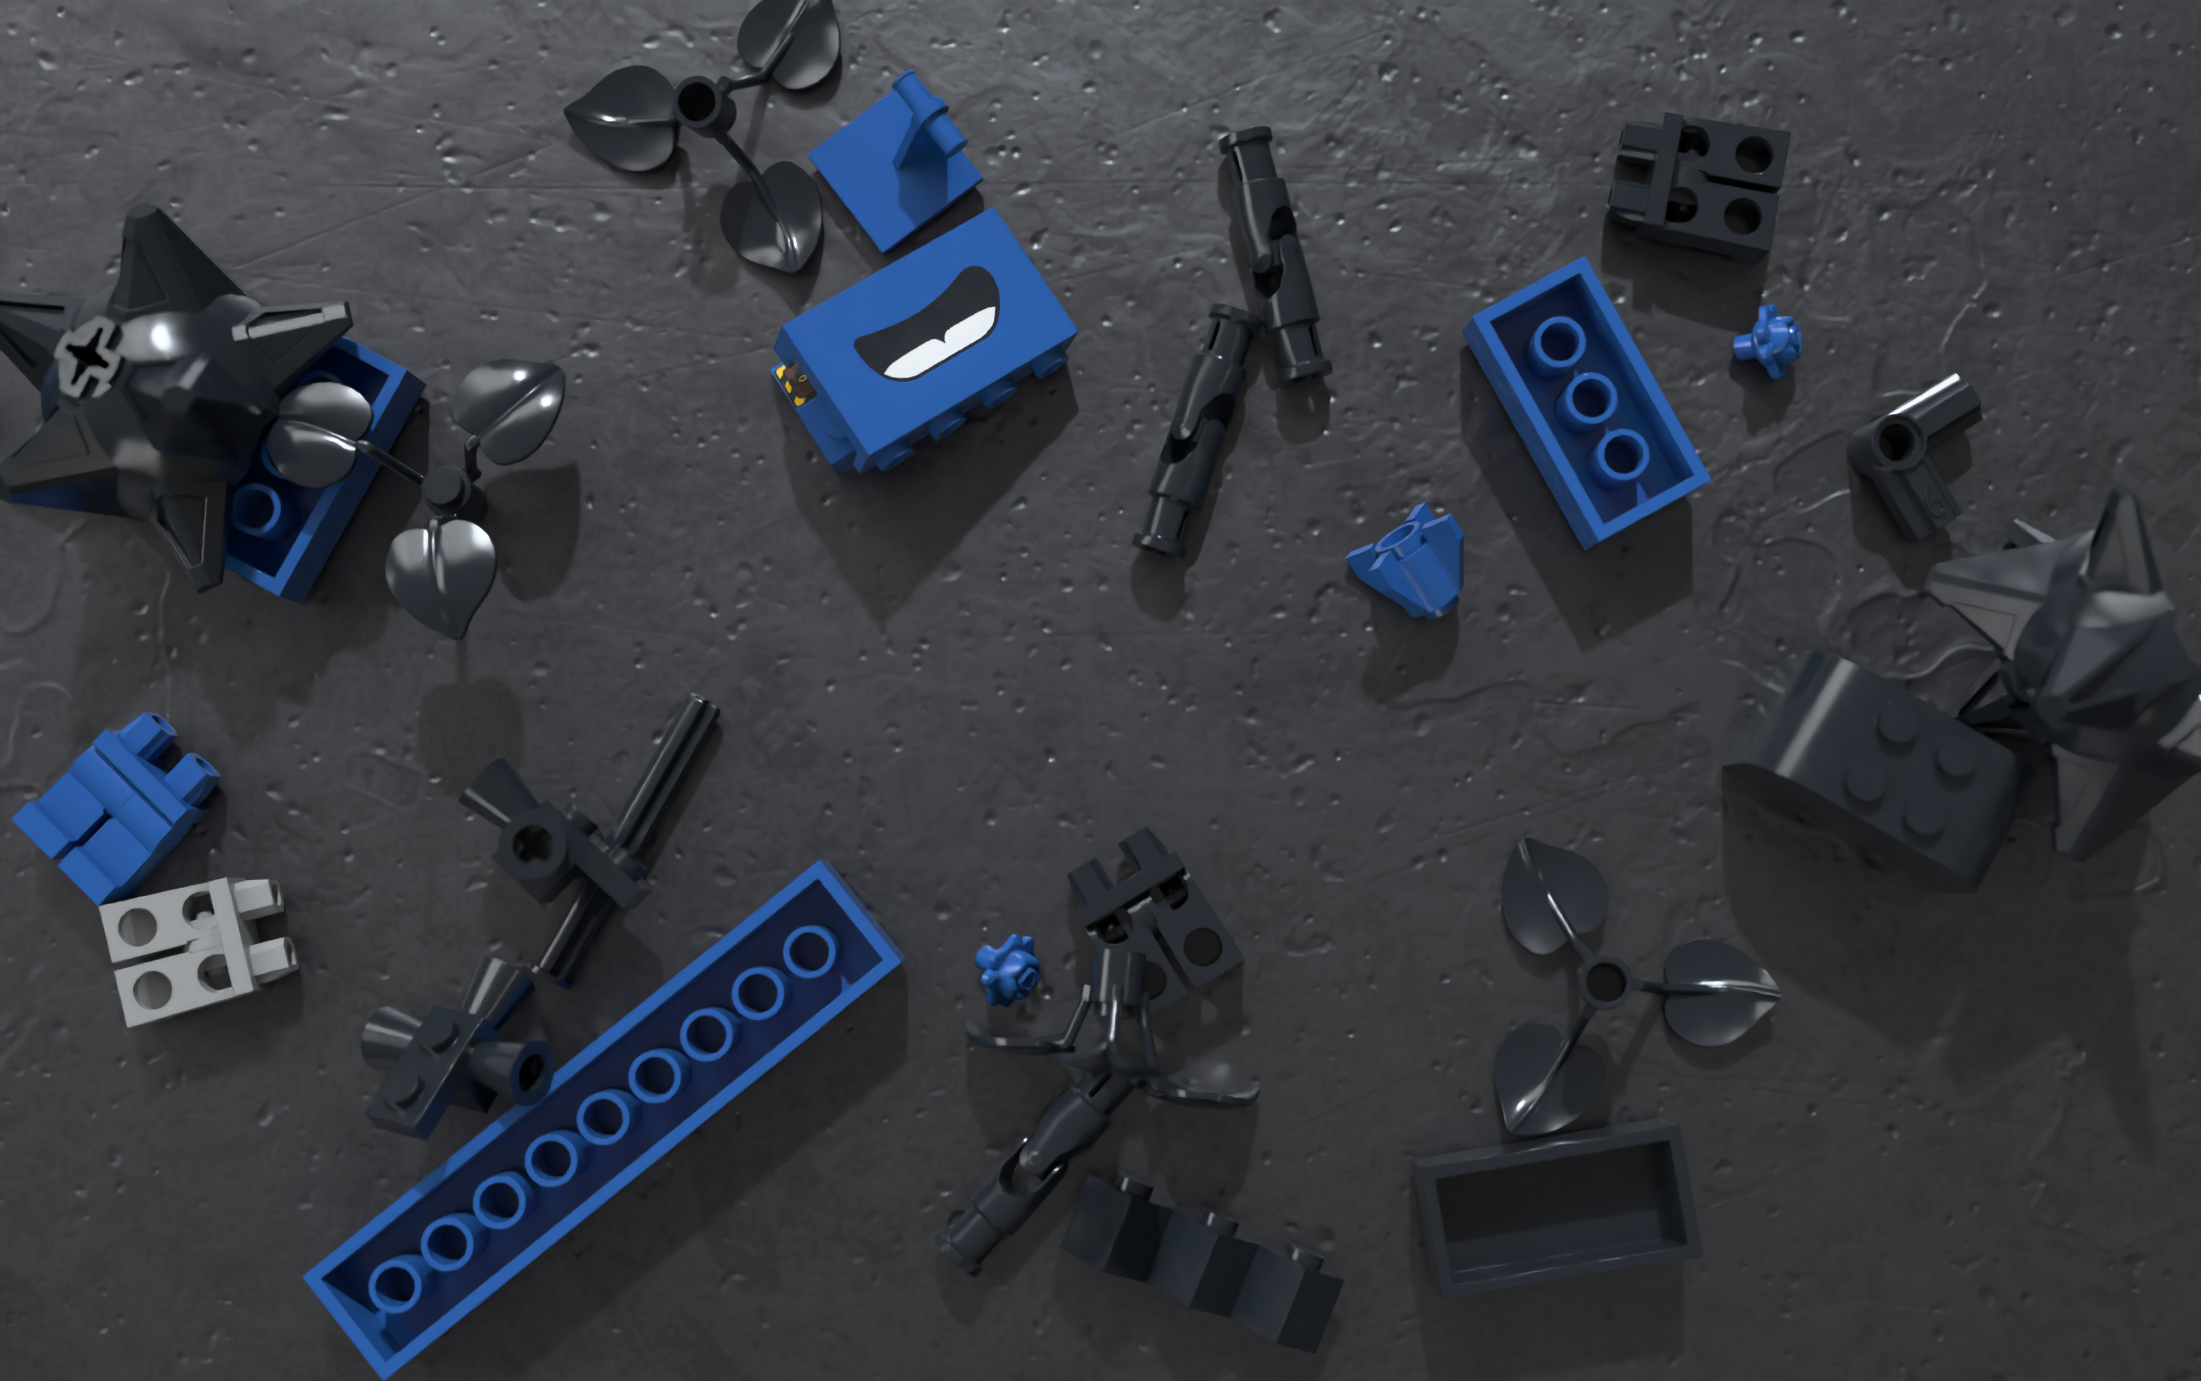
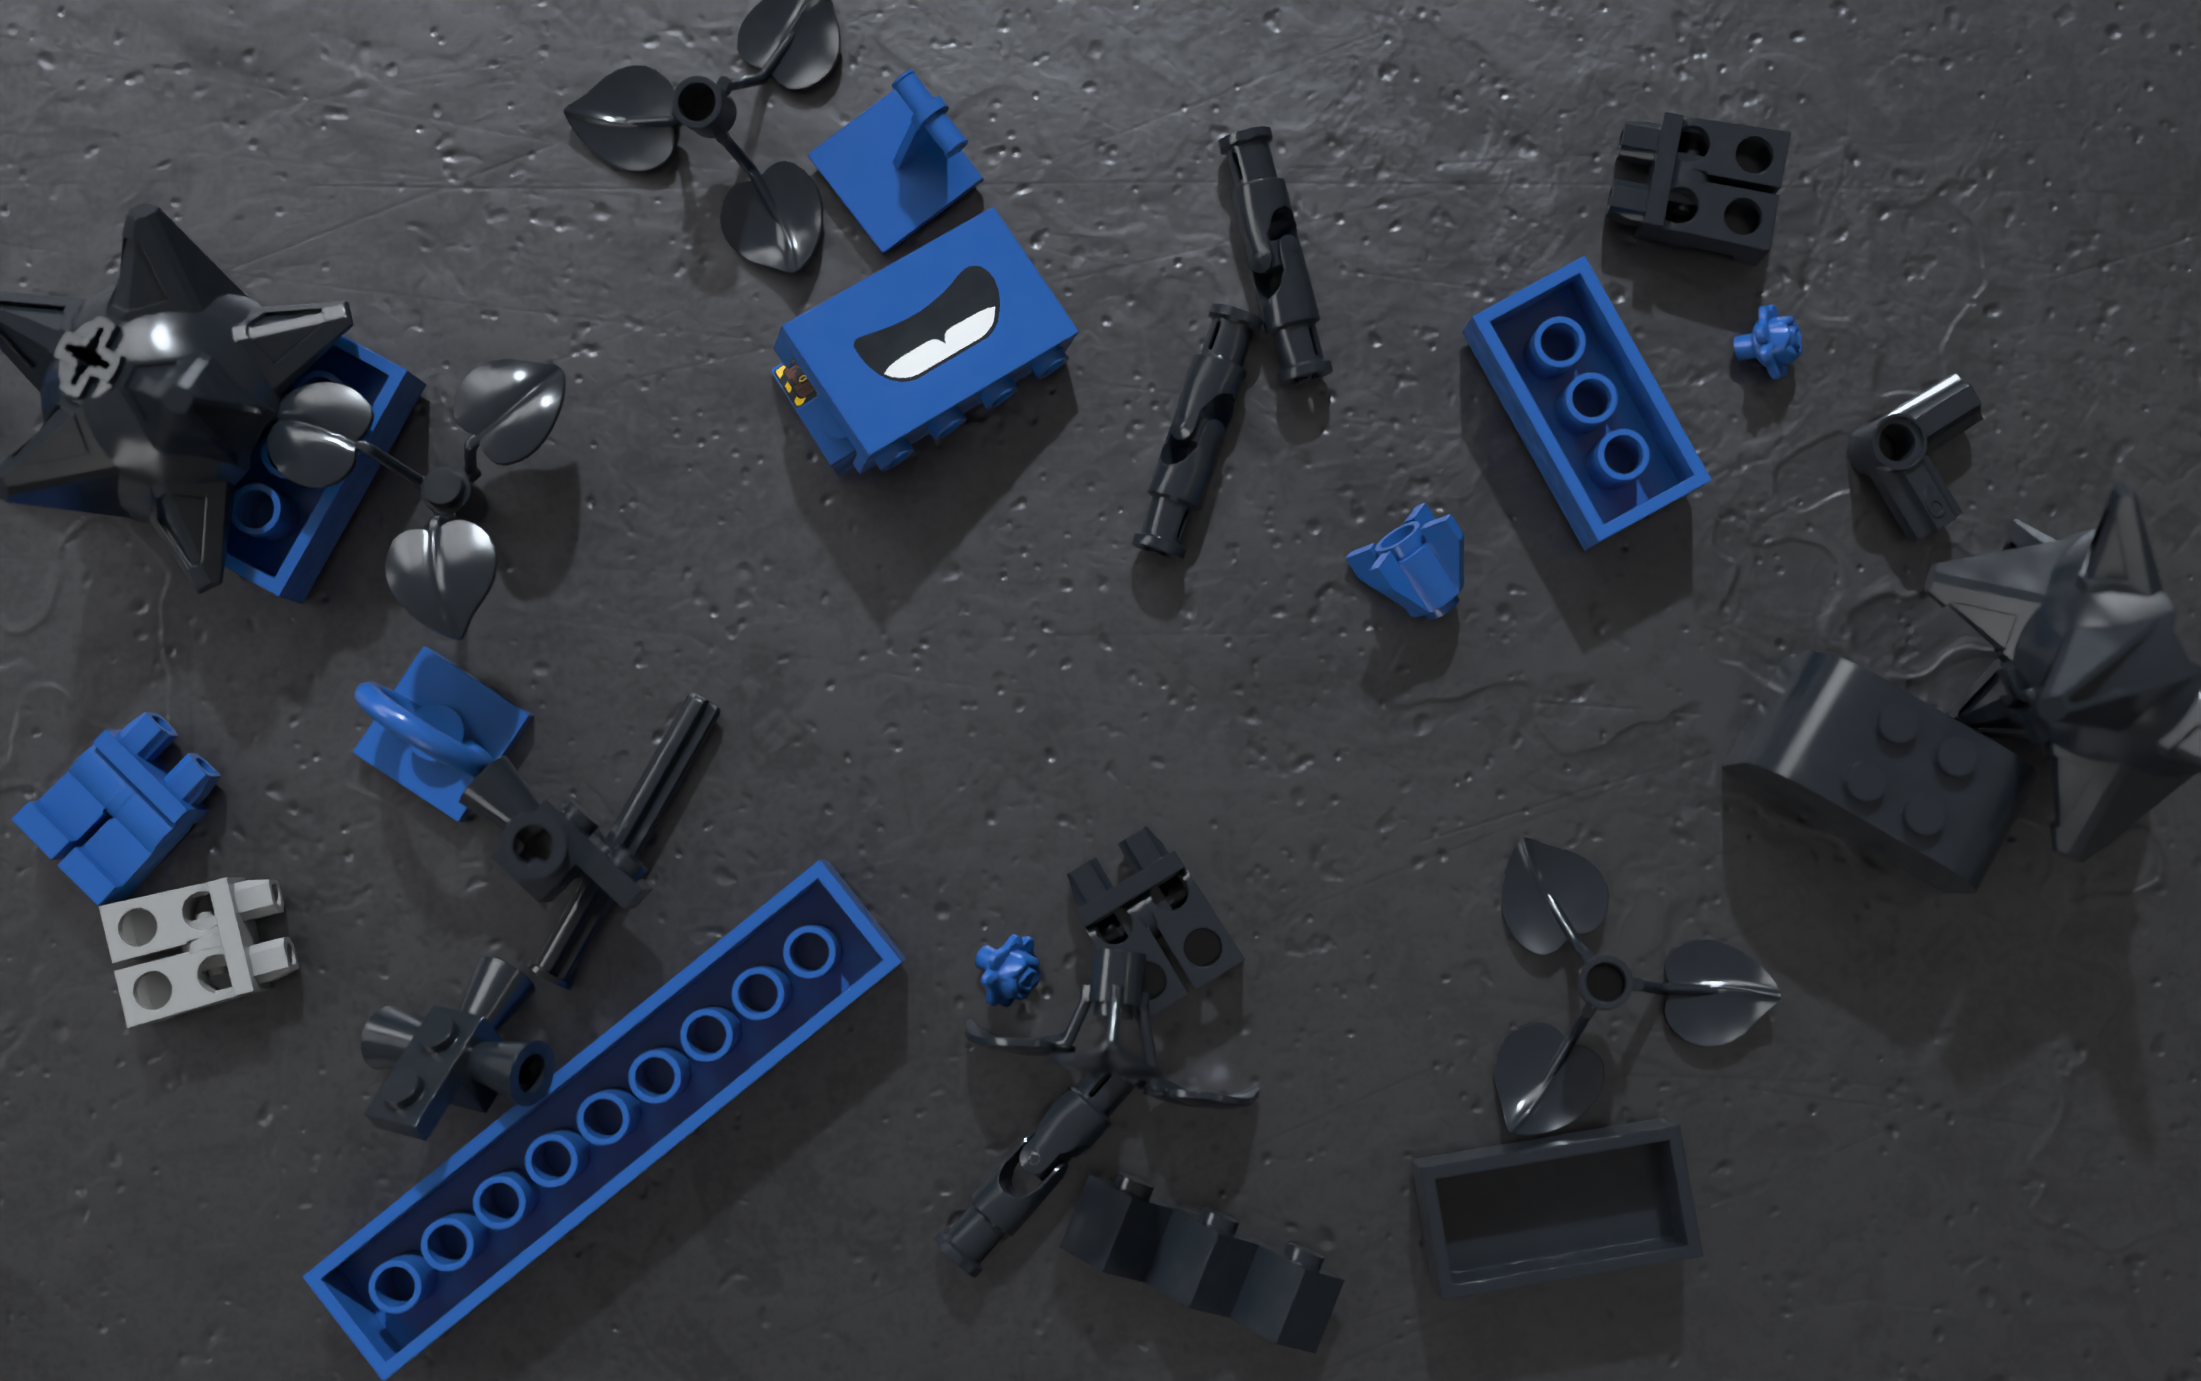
(437, 730): none -> blue tile

